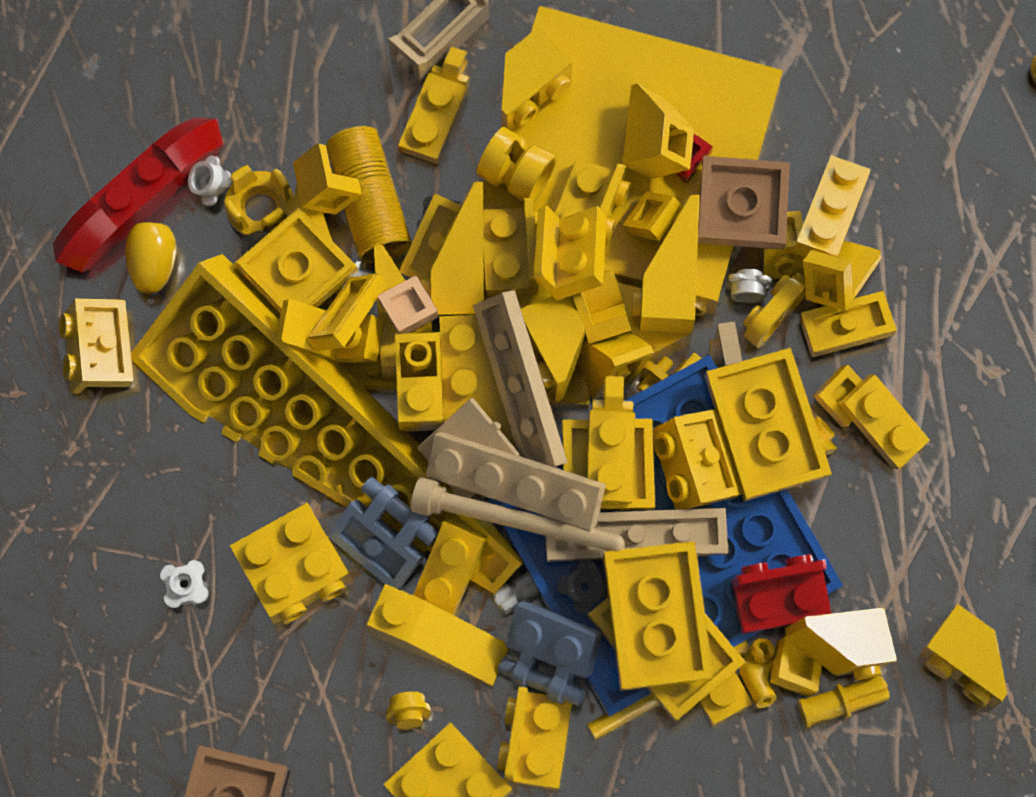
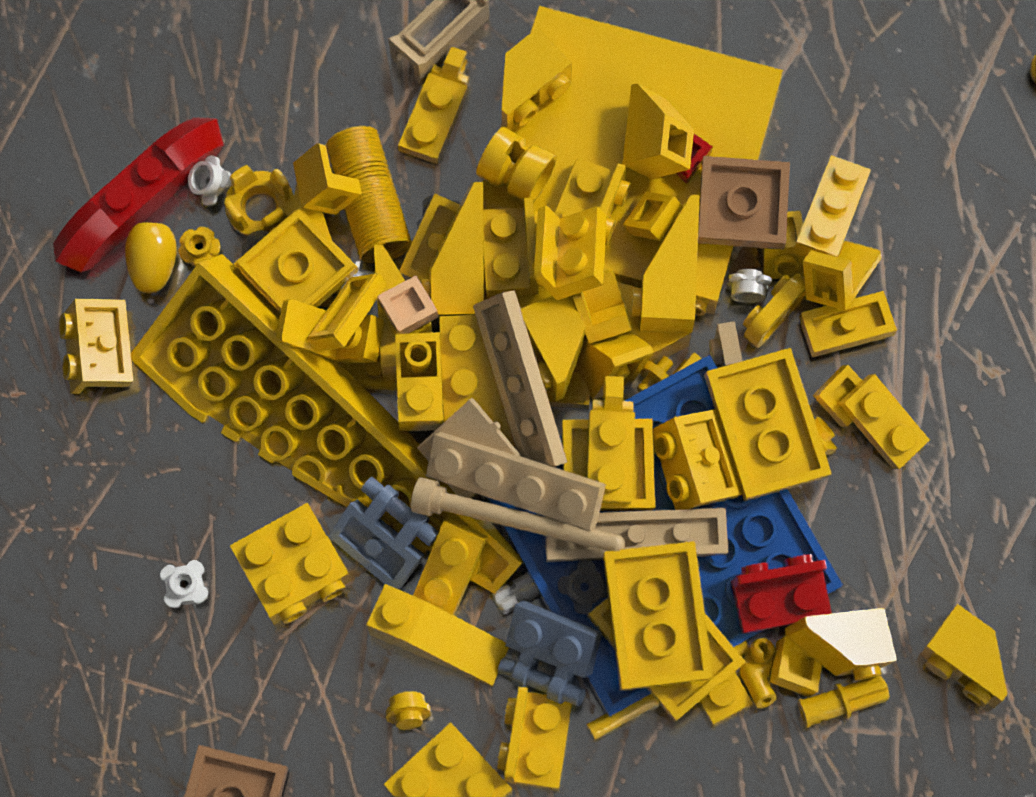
(191, 237): none -> yellow plate

